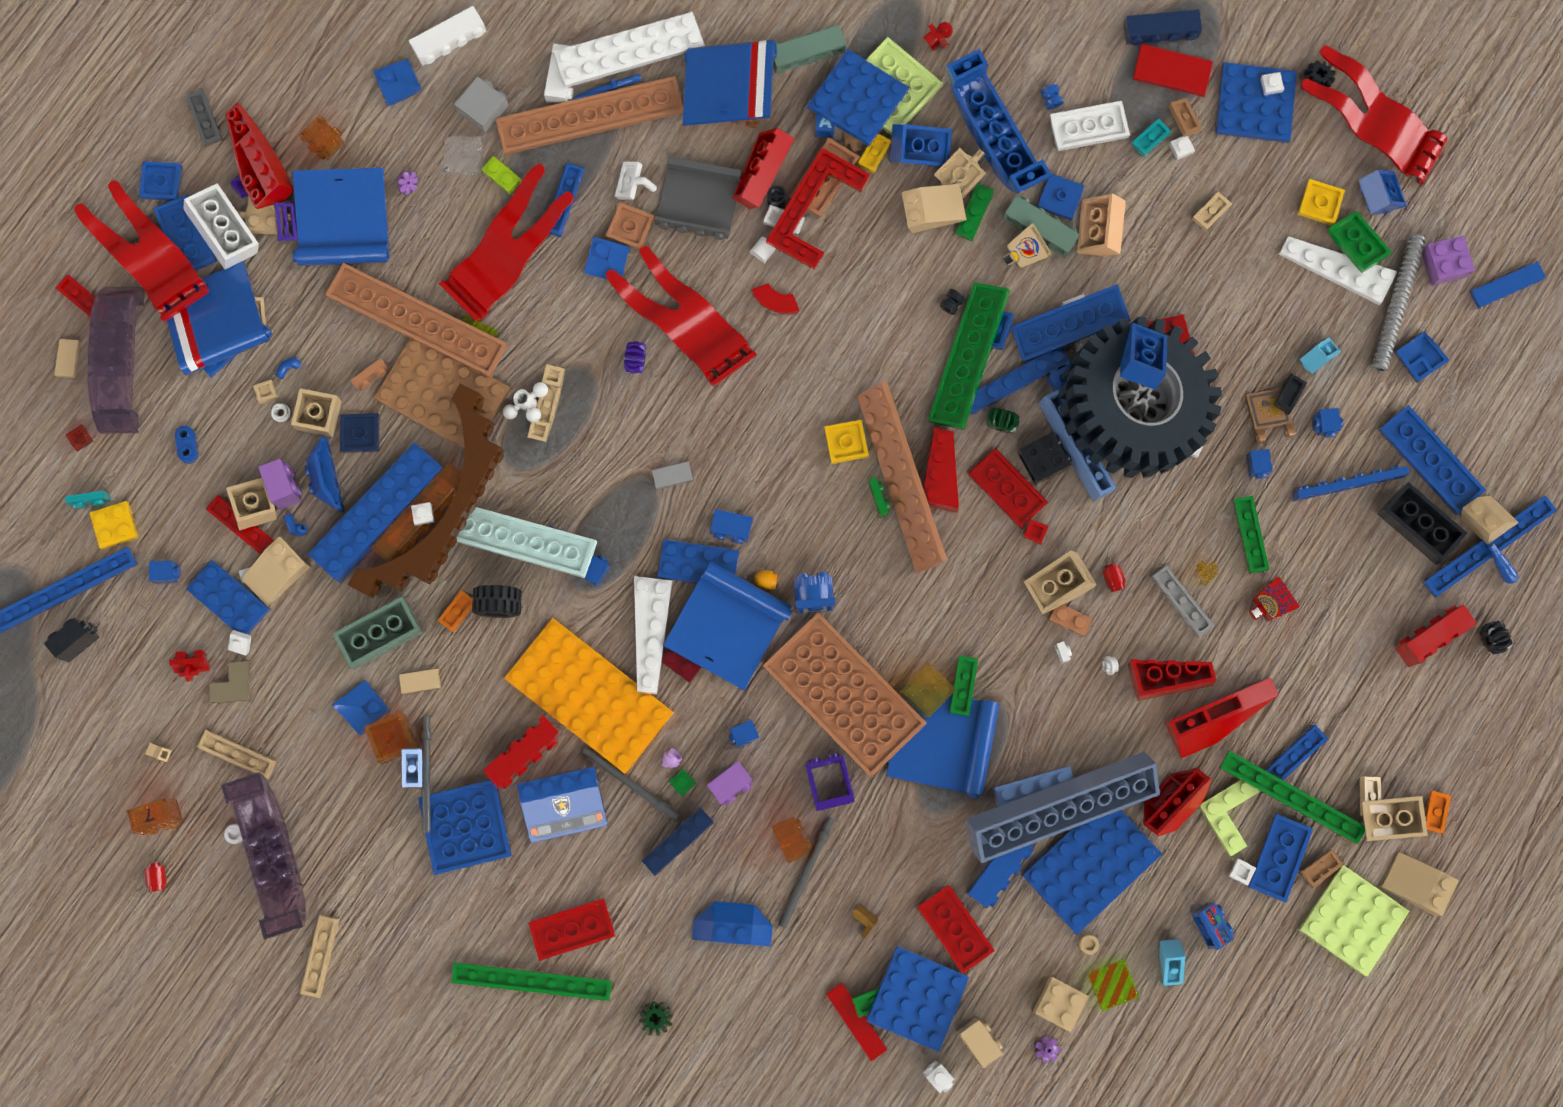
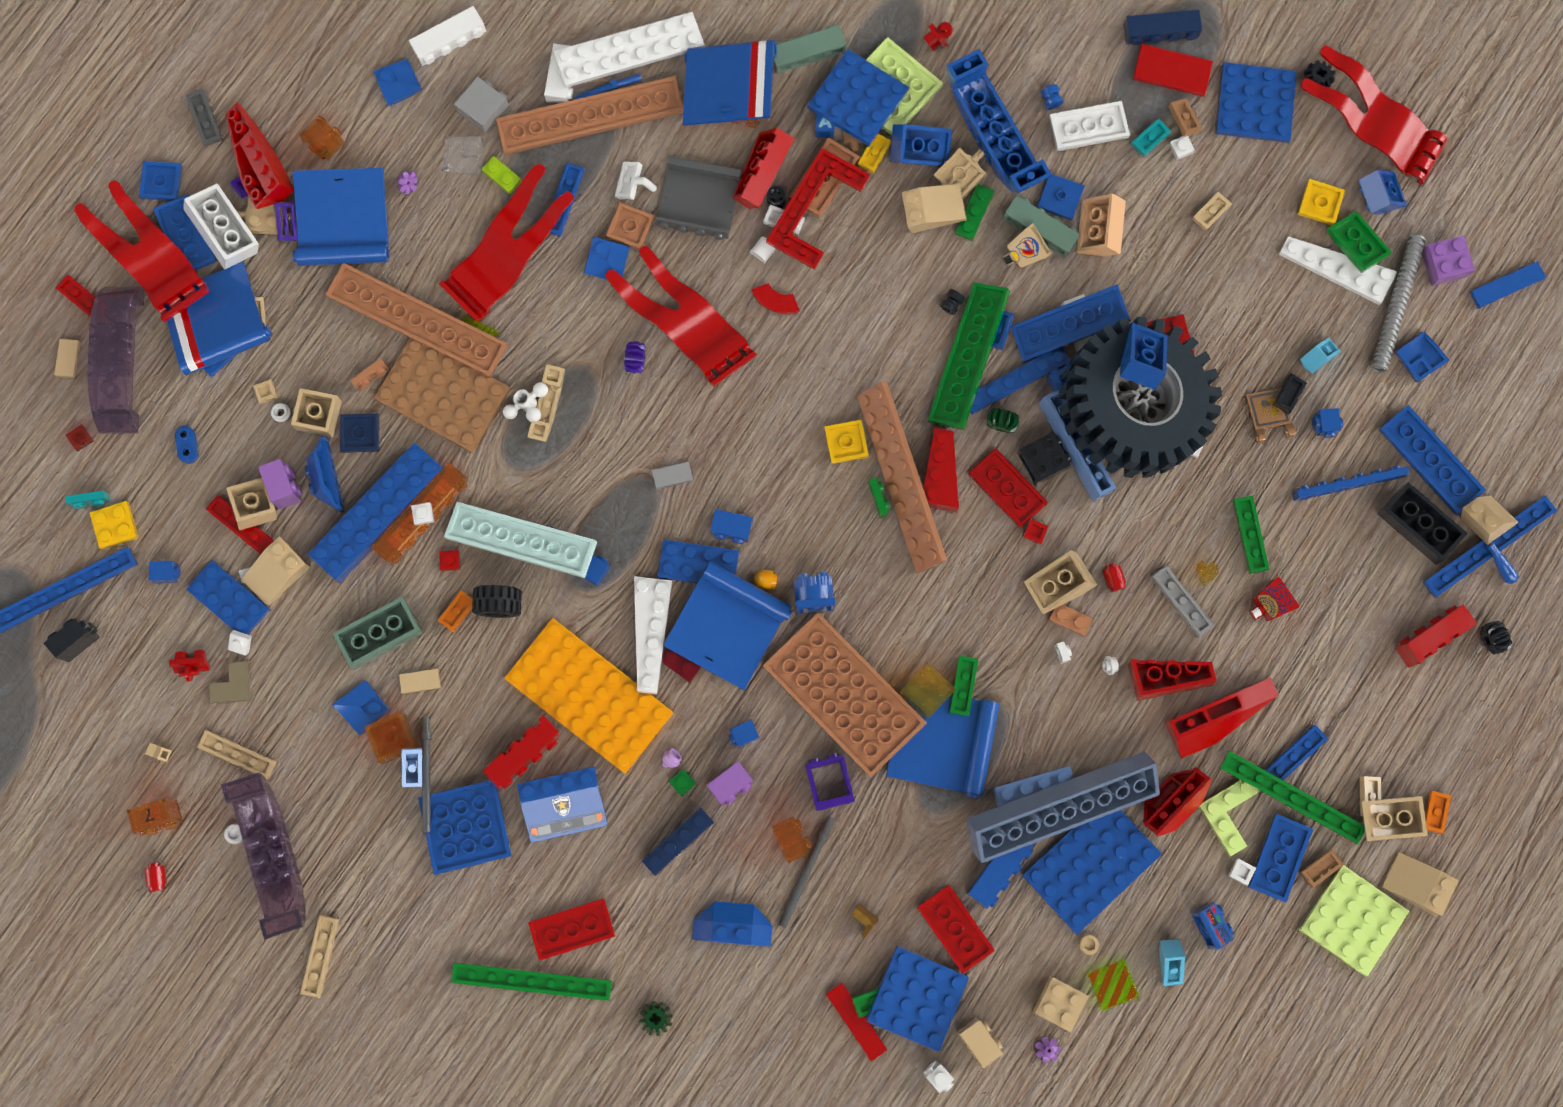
(287, 364): blue arm -> none
(294, 528): blue arm -> none
(449, 560): none -> red plate
(478, 467): reddish brown arch -> none
(661, 806): dark grey bar -> none
(1259, 463): blue brick -> none
(1272, 83): white plate -> none

